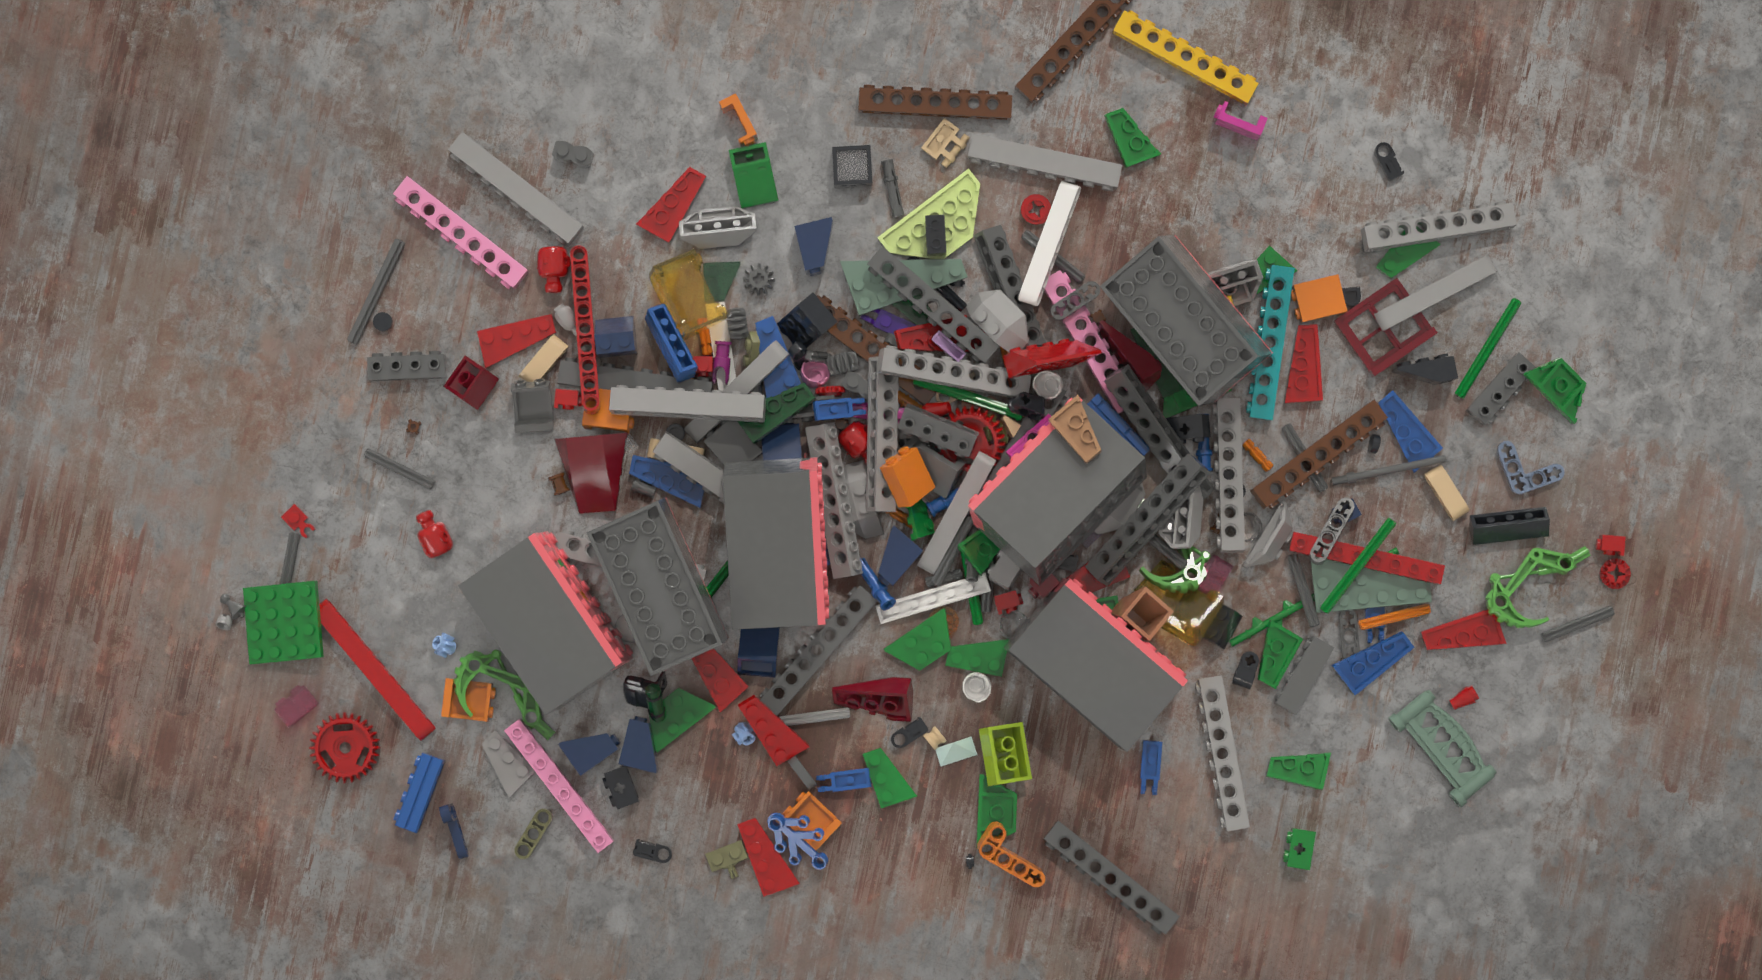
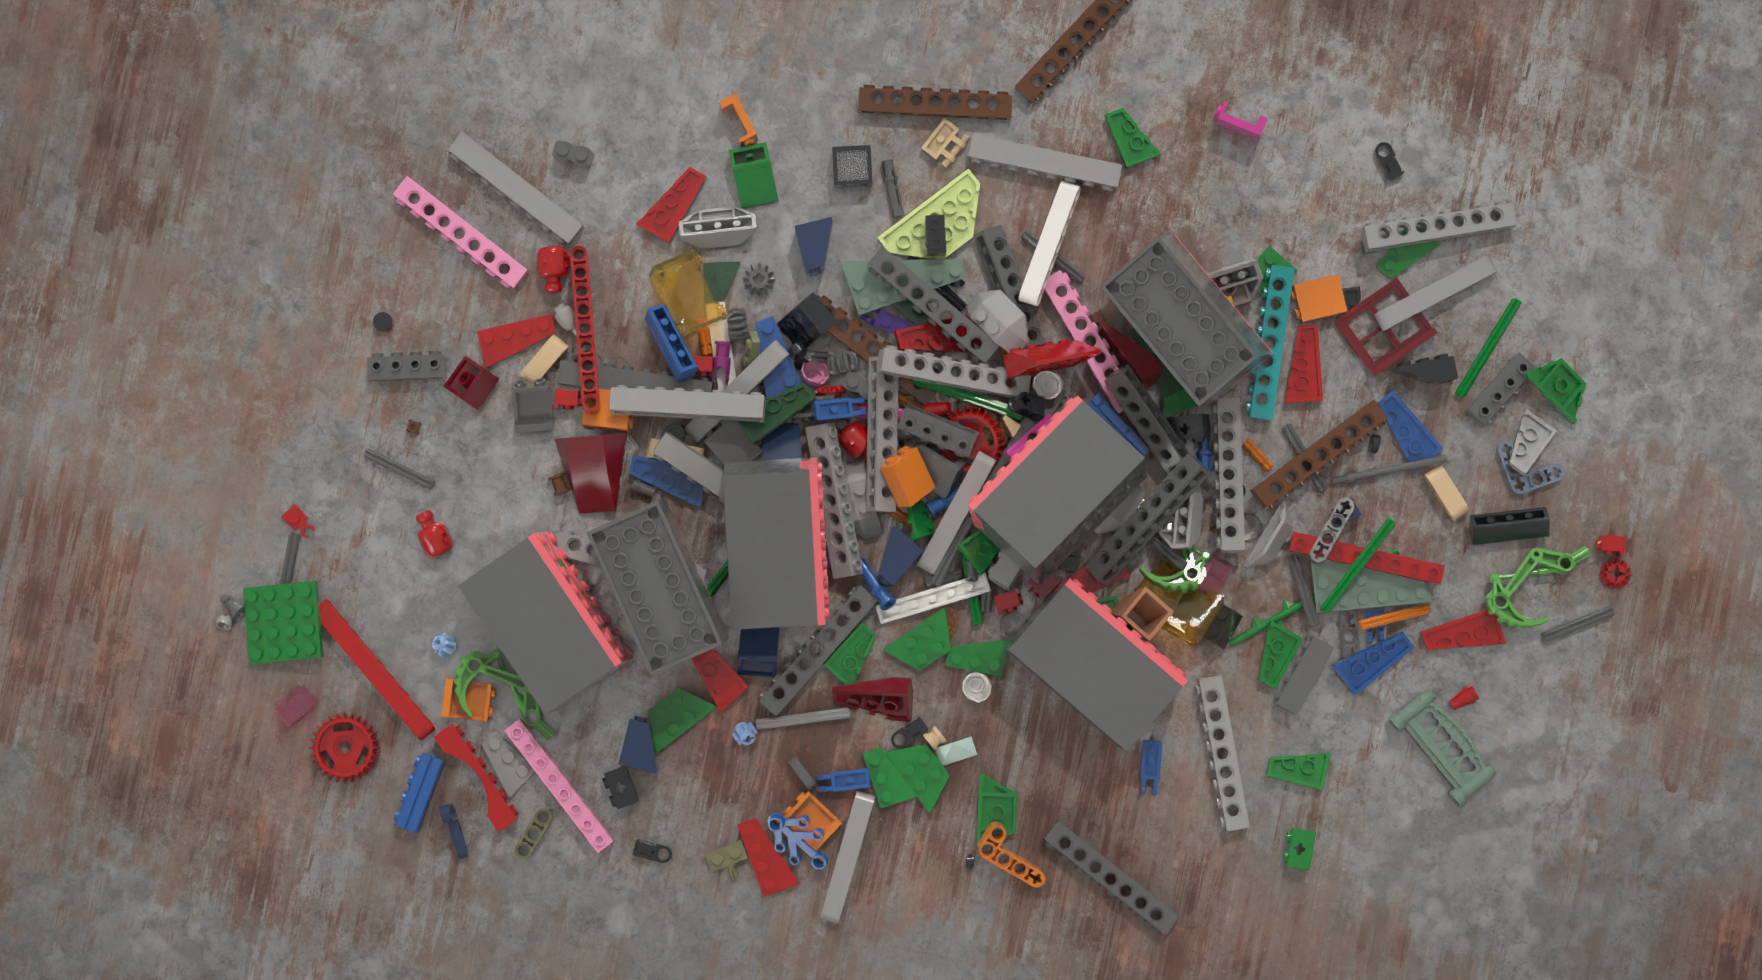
(376, 291): dark grey axle -> none
(499, 810): none -> red arch
(590, 751): dark blue slope -> none
(615, 337): dark blue slope -> none
(646, 694): black piece -> none
(777, 738): red wing -> none
(847, 857): none -> light grey beam
(851, 653): none -> green wing
(921, 771): none -> green wing
(948, 346): lavender piece -> none
(1005, 754): lime brick -> none
(1027, 206): red gear -> none
(1076, 429): medium nougat wing -> none
(1084, 288): dark grey beam -> none
(1190, 67): yellow brick -> none
(1245, 673): black piece -> none
(1530, 441): none -> light grey wing

